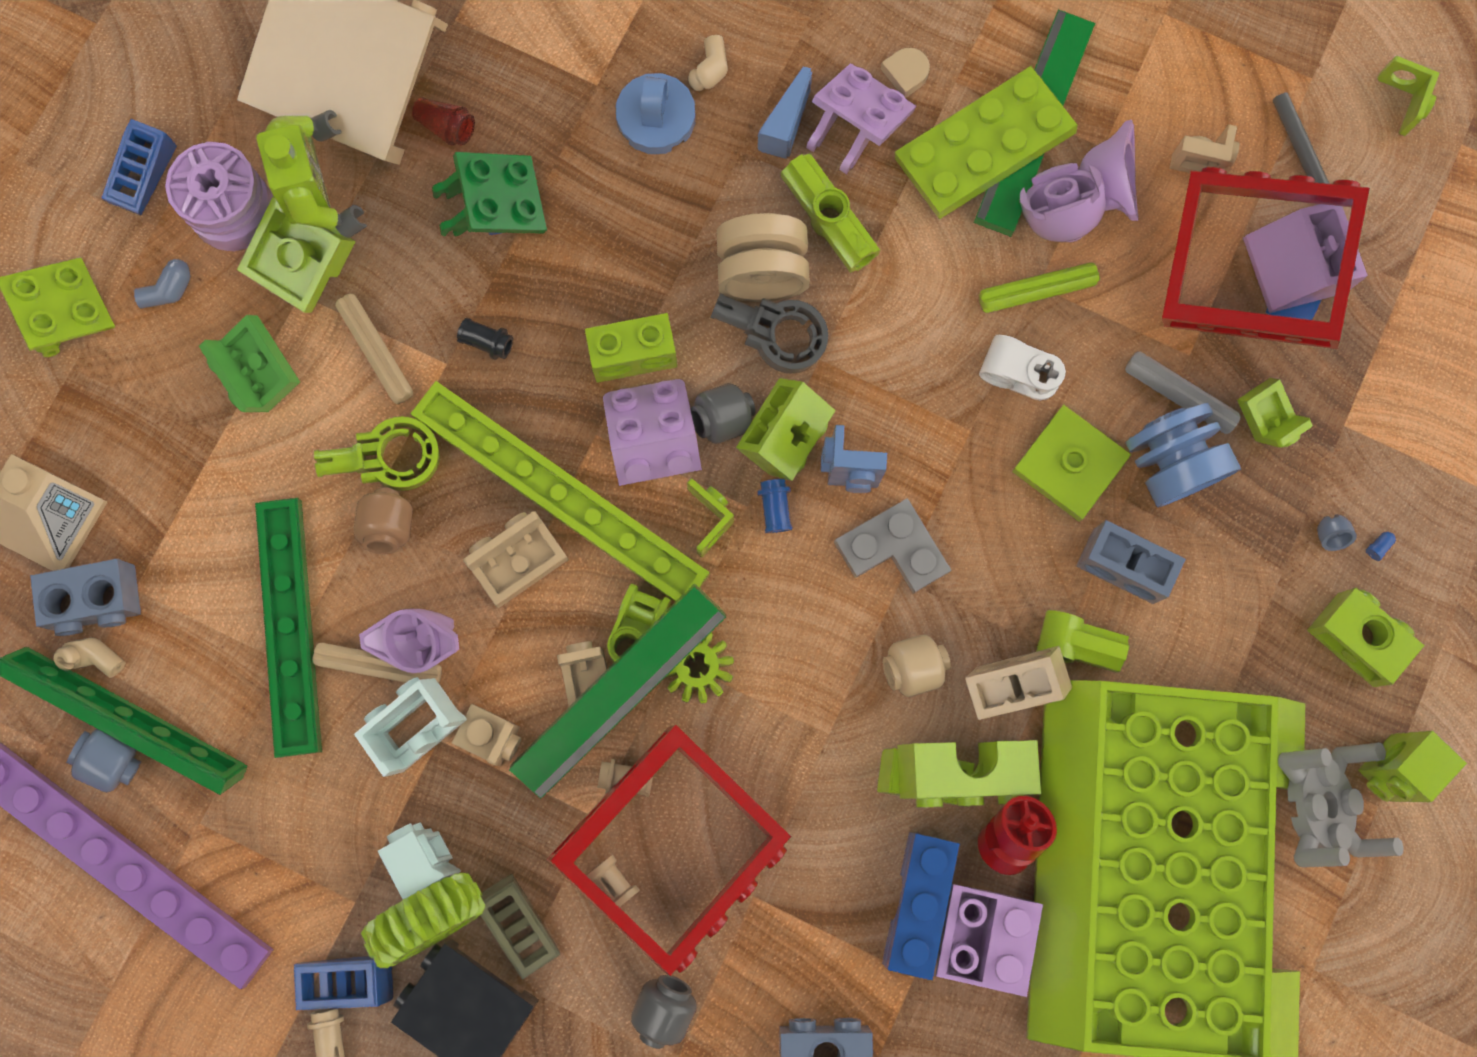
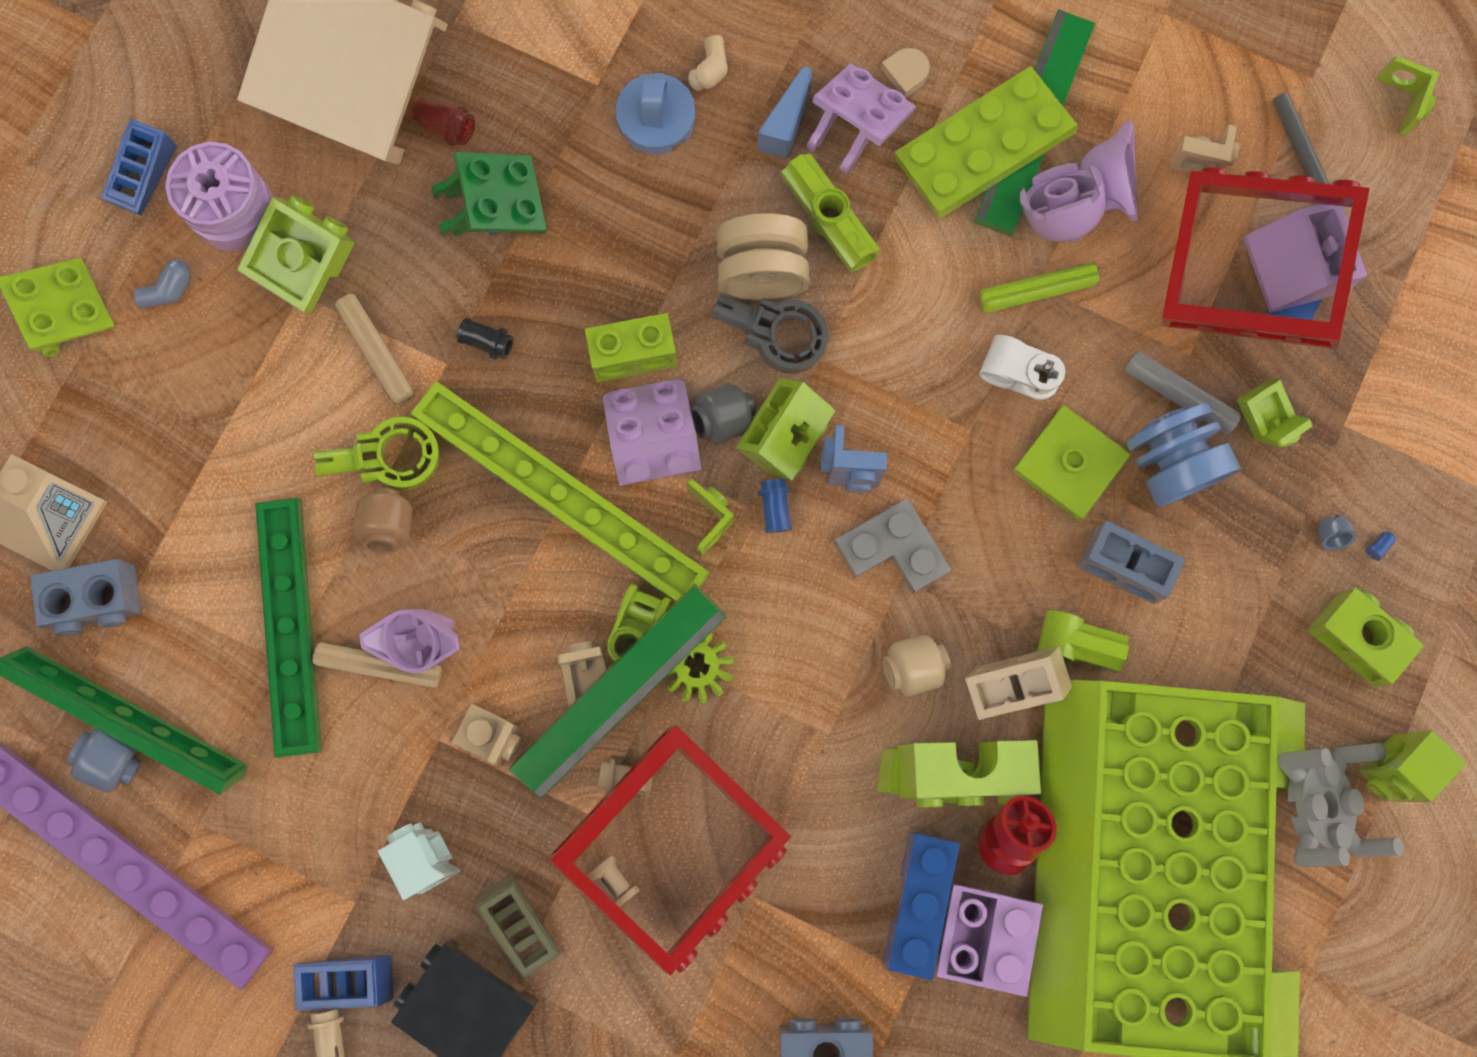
(87, 653): tan arm -> none
(250, 366): bright green bracket -> none
(296, 173): lime torso -> none
(381, 720): light aqua window -> none
(423, 920): lime gear -> none
(515, 558): tan bracket -> none
(664, 1011): dark grey head -> none

